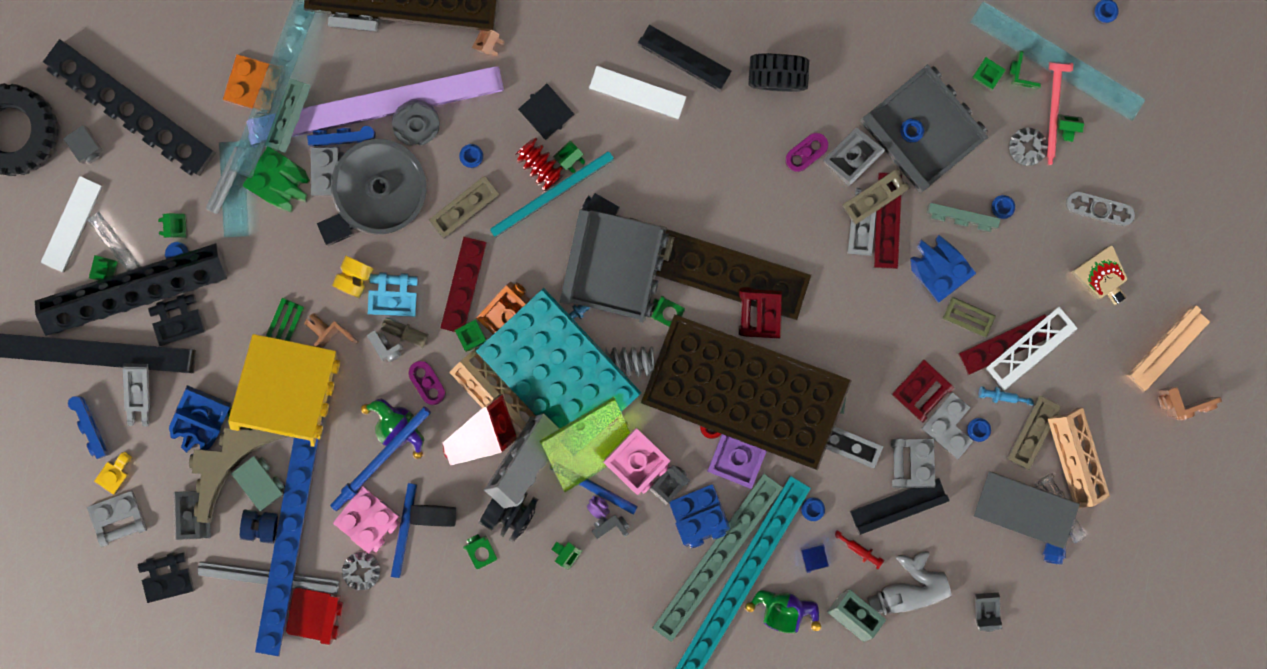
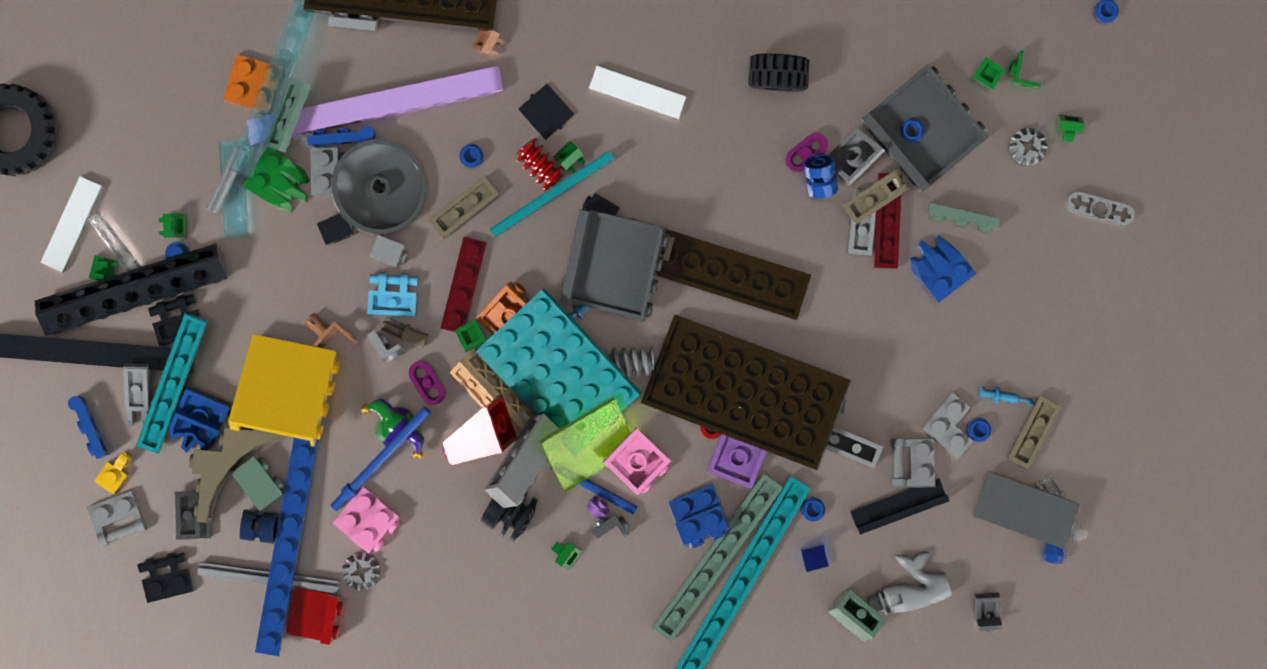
(63, 54): black brick -> none
(83, 145): dark grey brick -> none
(172, 382): none -> teal tile
(285, 320): green tile -> none
(352, 276): yellow wheel -> none
(388, 251): none -> light grey brick
(403, 531): blue bar -> none
(415, 122): dark grey tile -> none
(433, 515): black tyre -> none
(476, 542): green bracket -> none
(660, 305): green bracket -> none
(669, 484): dark grey bracket -> none
(684, 58): black fence -> none
(768, 313): dark red plate -> none
(785, 611): green piece -> none
(820, 176): none -> blue wheel
(860, 550): red piece -> none
(917, 384): dark red plate -> none
(964, 325): olive tile -> none
(989, 350): dark red plate -> none
(1003, 207): blue plate -> none
(1038, 355): white fence -> none
(1043, 52): clear light blue plate -> none
(1057, 67): coral piece -> none
(1076, 461): light nougat fence -> none
(1103, 275): tan torso -> none
(1168, 348): light nougat fence -> none
(1172, 402): nougat bracket -> none

